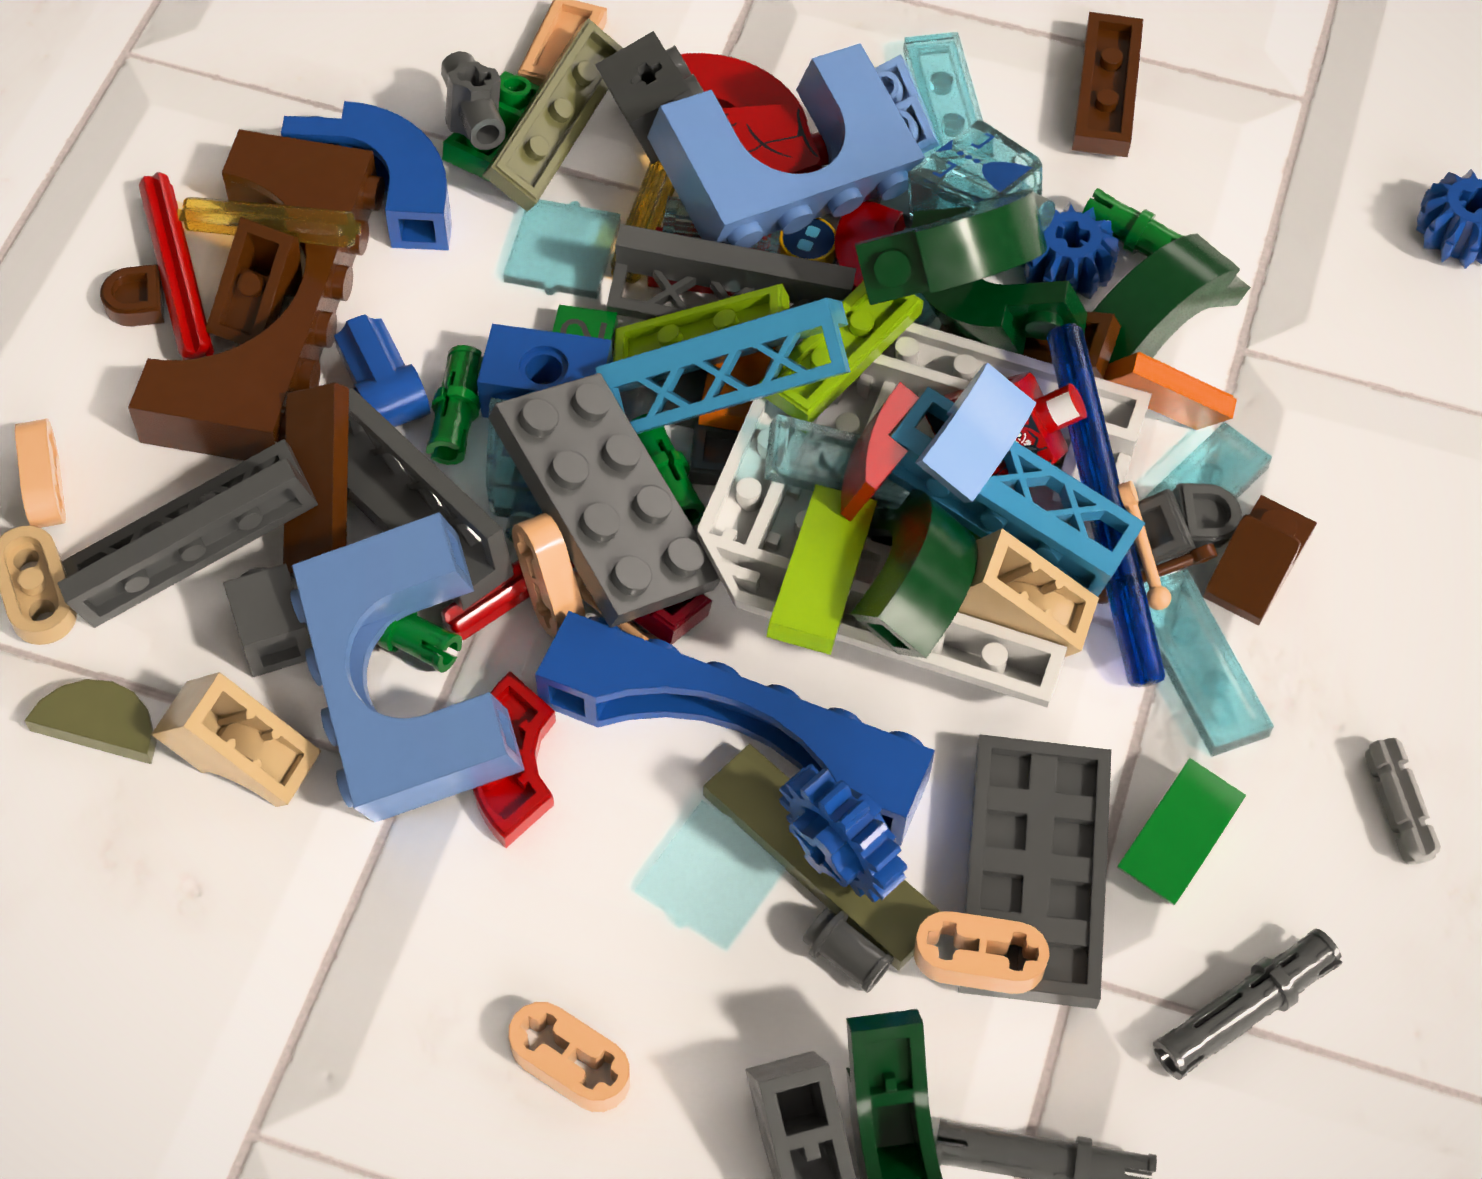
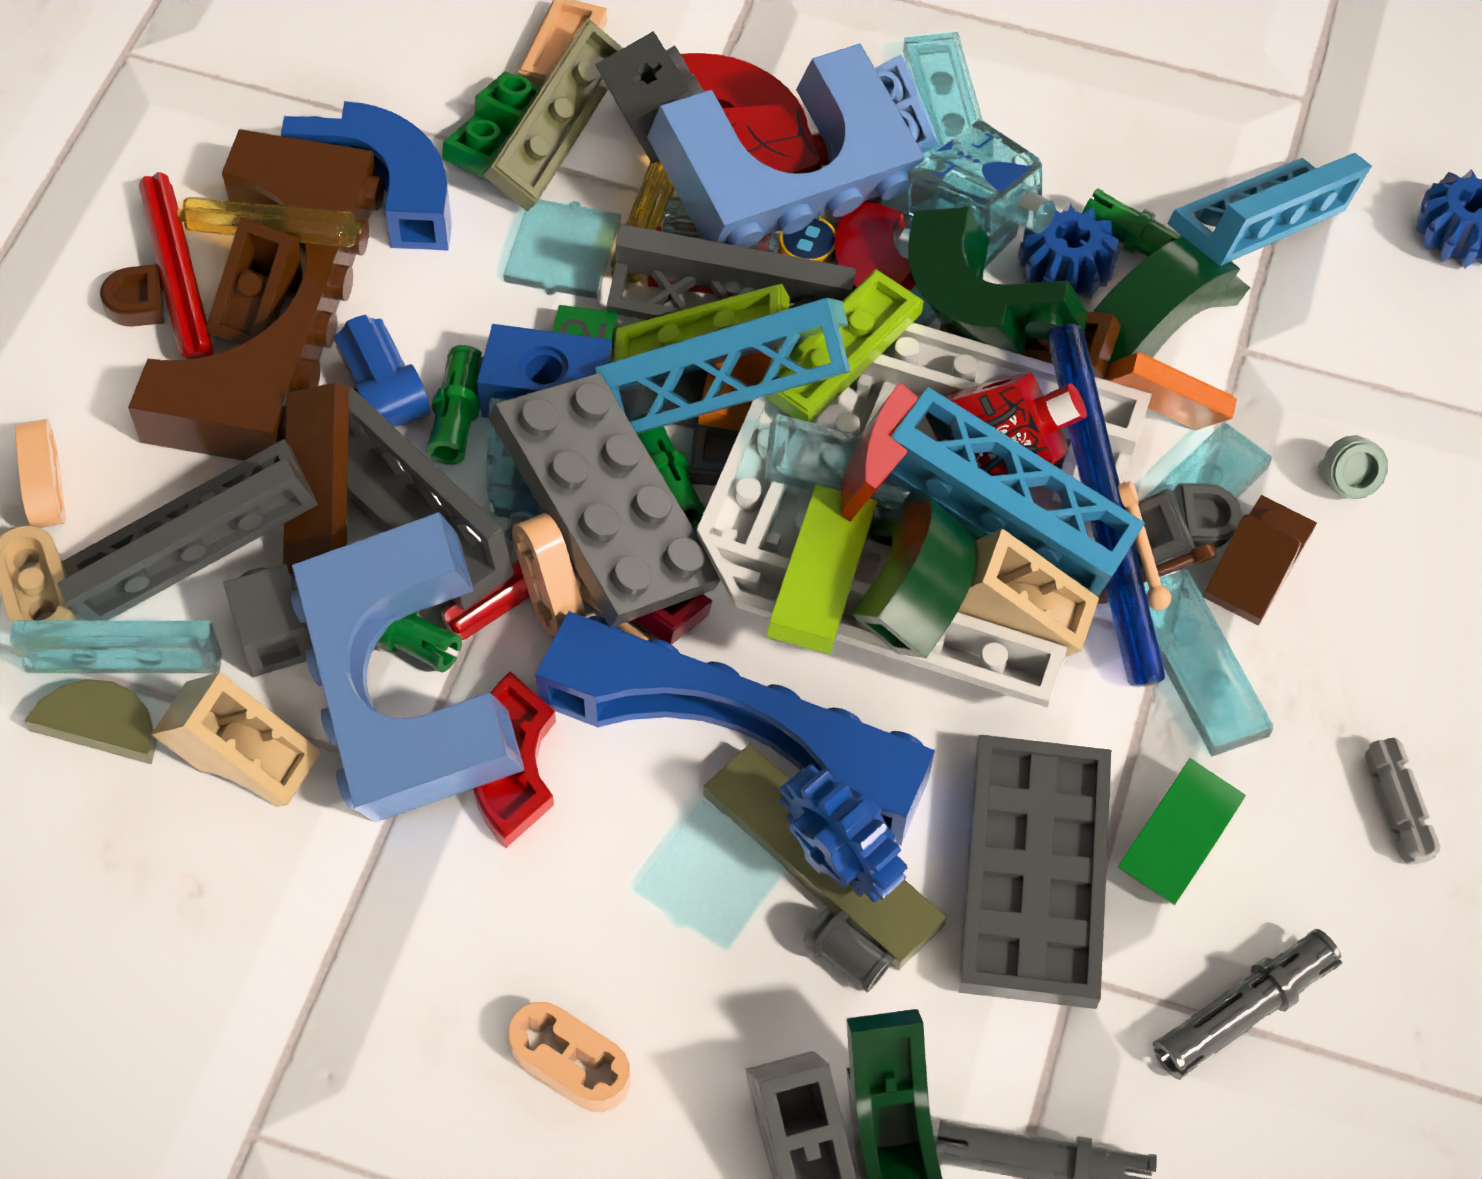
(116, 646): none -> clear light blue tile
(473, 100): dark grey axle -> none
(954, 250): dark green arch -> none
(977, 433): light blue slope -> none
(980, 952): light nougat beam -> none
(1108, 84): reddish brown plate -> none
(1269, 207): none -> dark azure fence
(1354, 467): none -> tile

